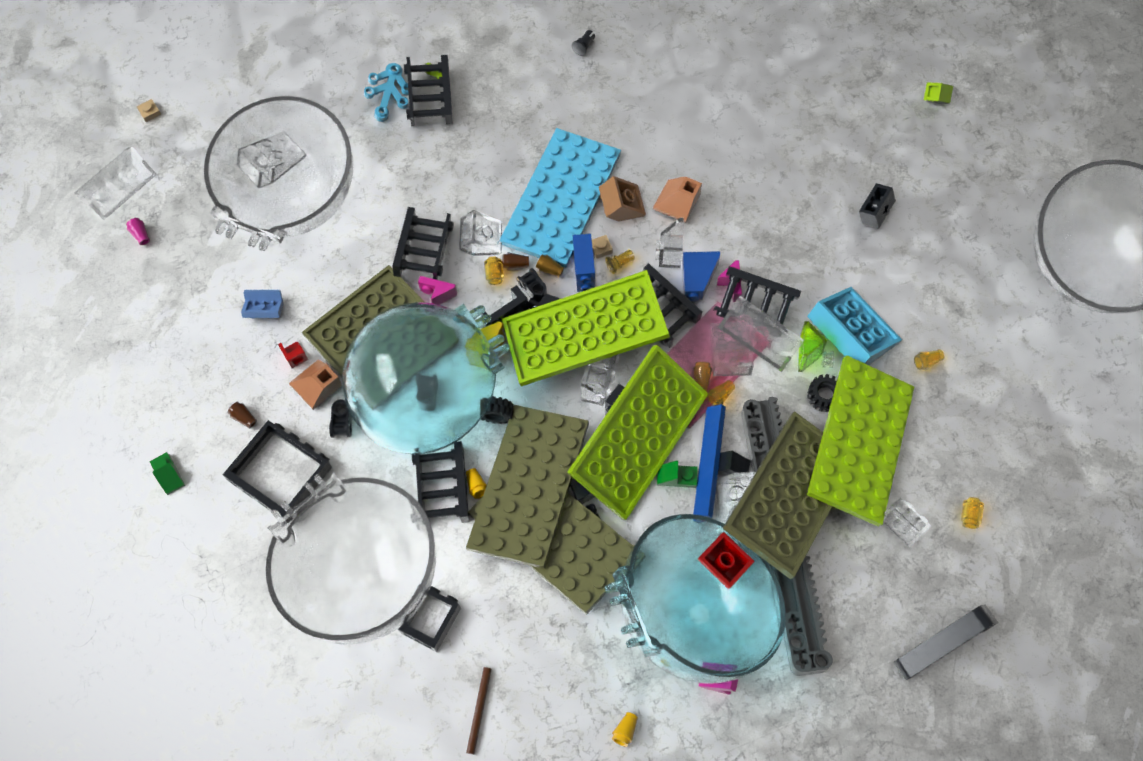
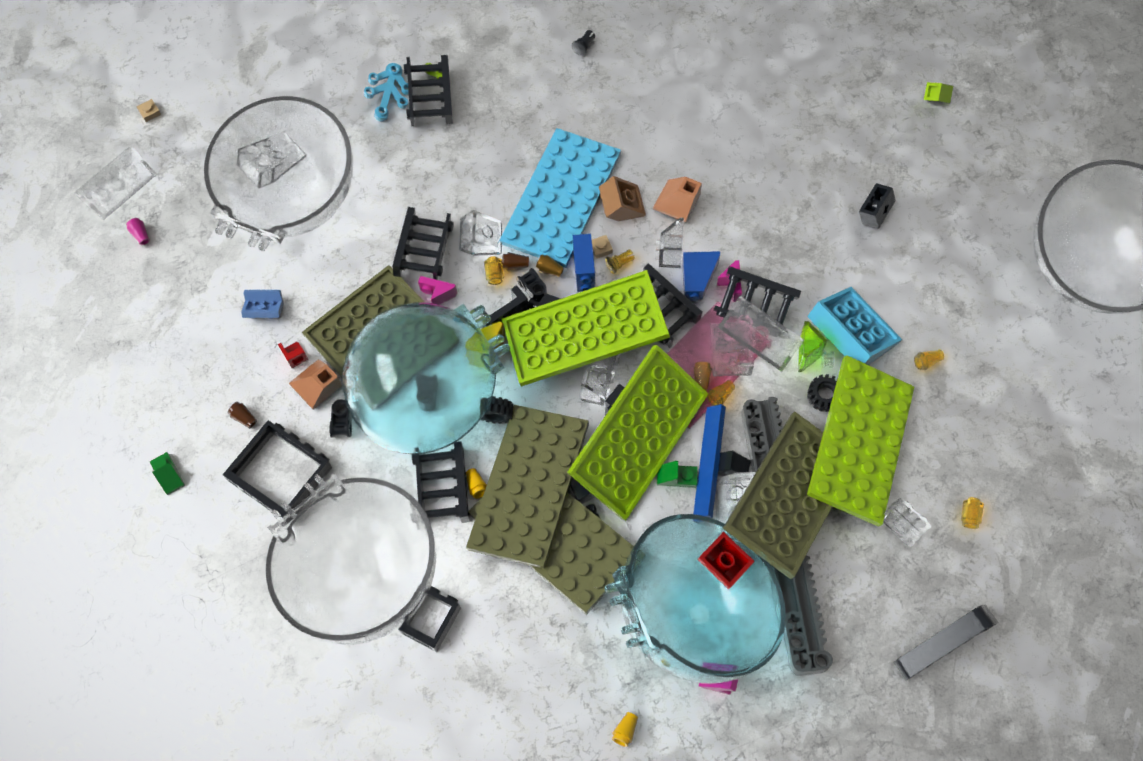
(478, 711): reddish brown bar -> none

